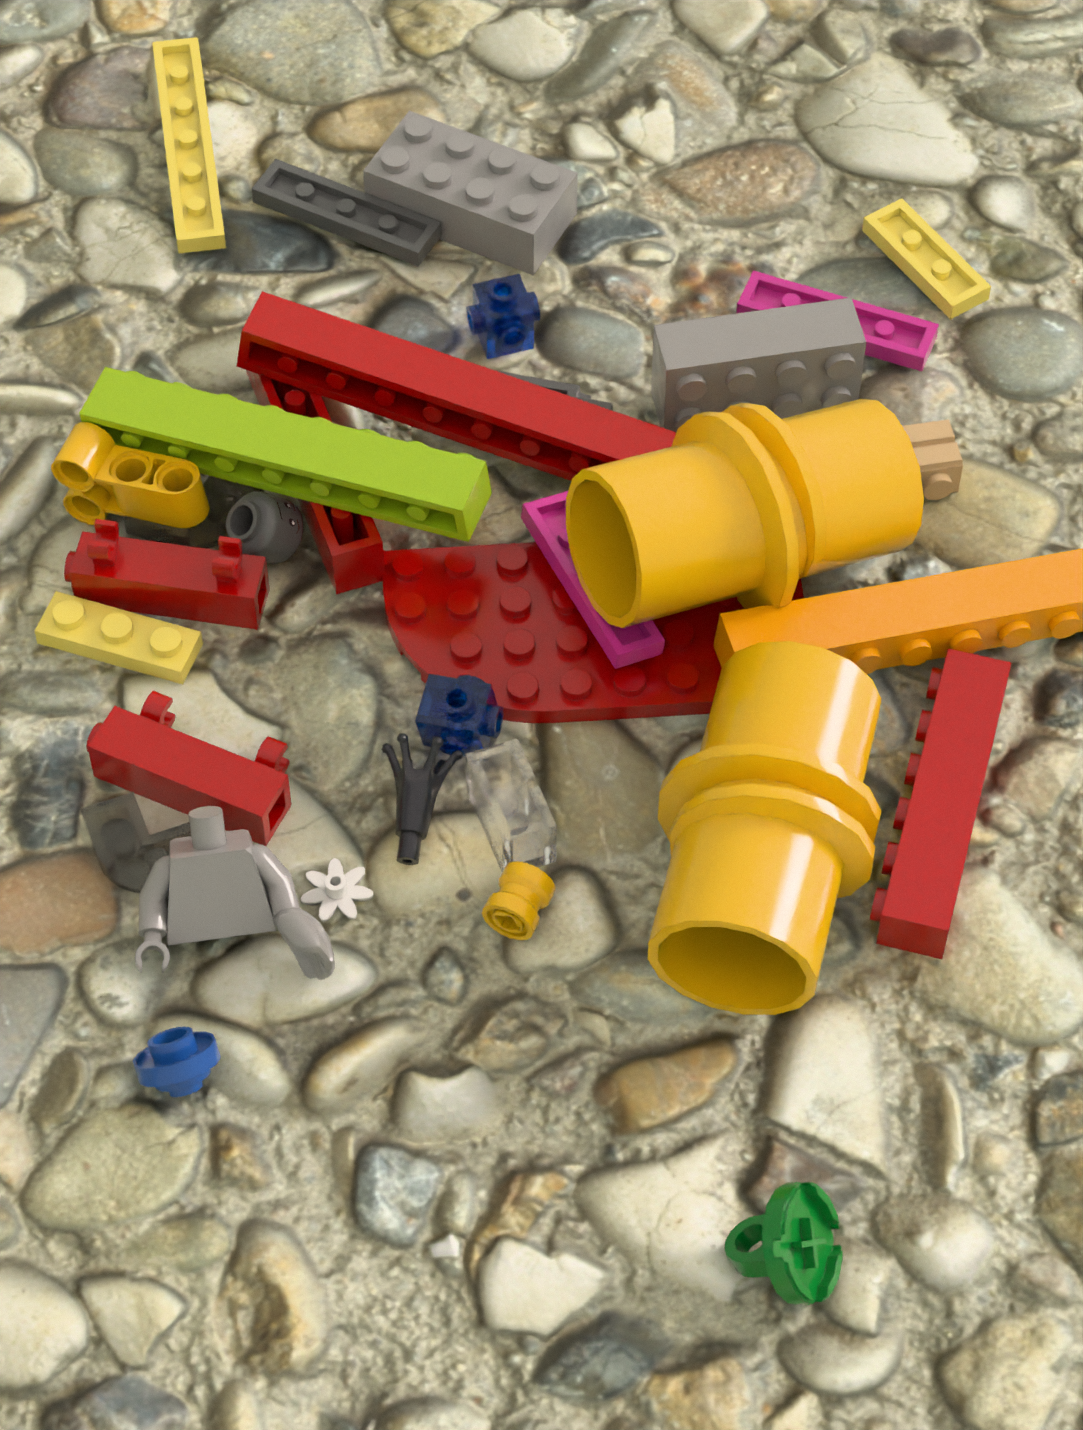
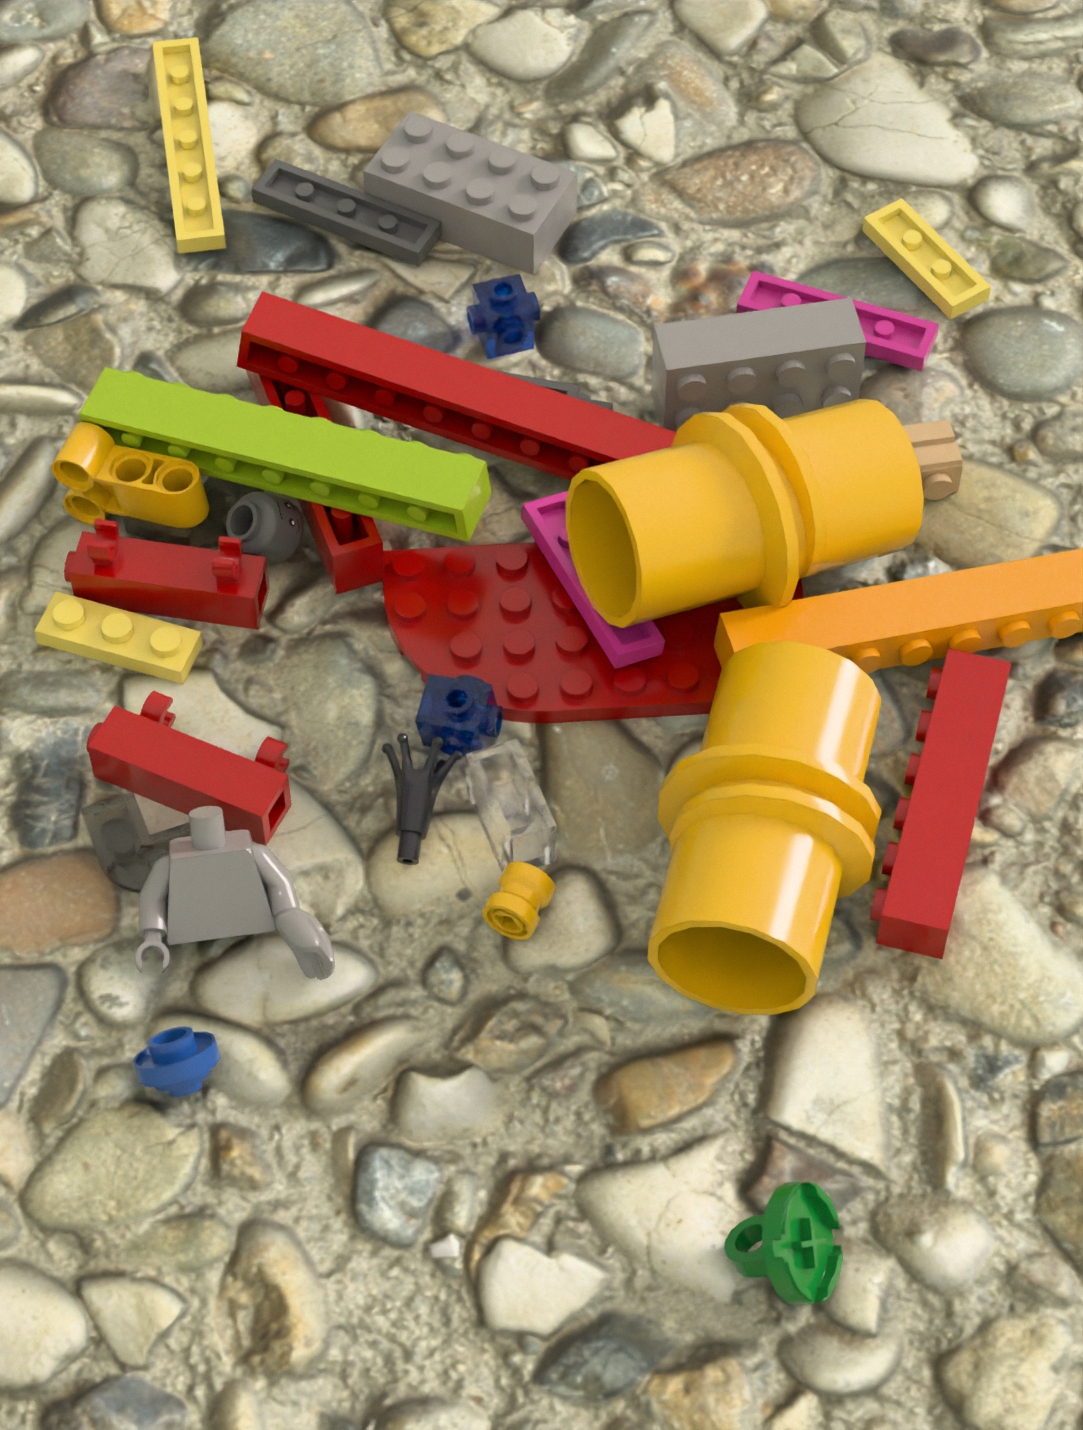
(336, 890): white plant -> none

